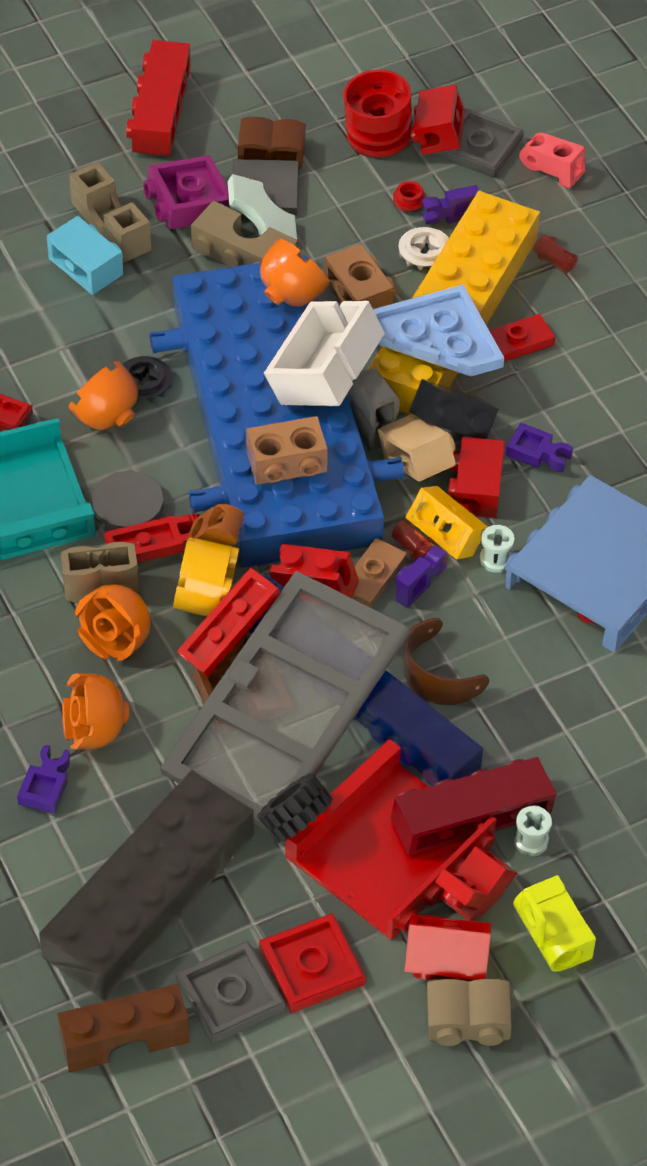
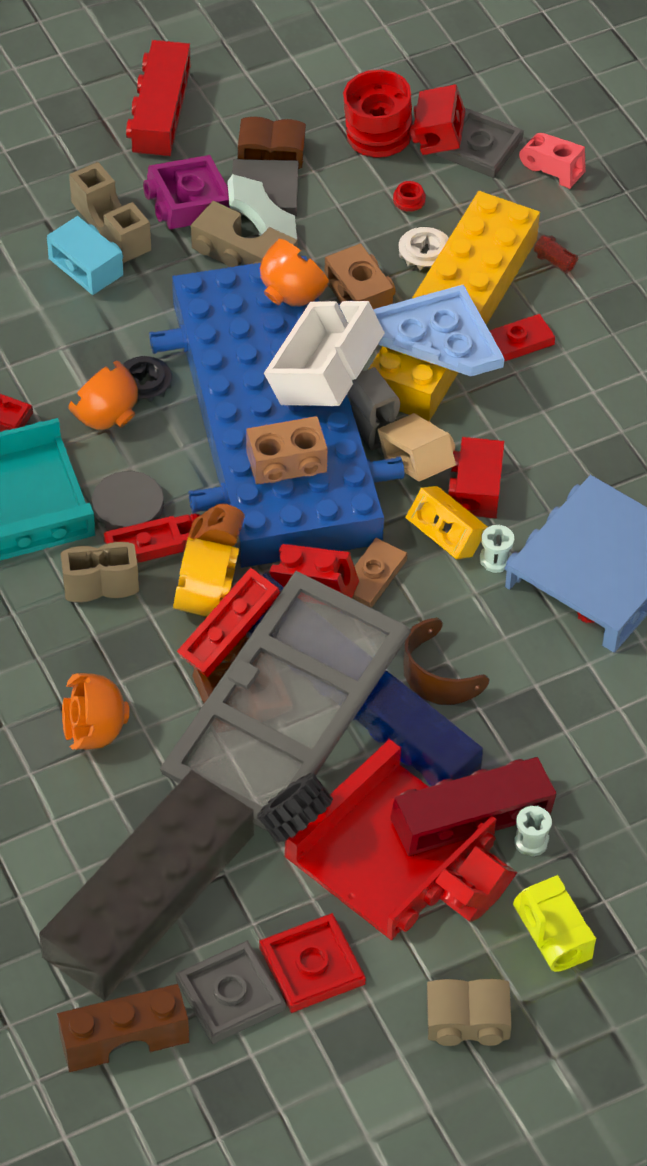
(45, 784): dark purple plate -> none
(113, 621): orange cylinder -> none
(412, 540): clear red pin -> none
(416, 579): dark purple plate -> none
(447, 948): brick -> none
(450, 207): dark purple plate -> none
(453, 410): black brick -> none
(534, 446): dark purple plate -> none

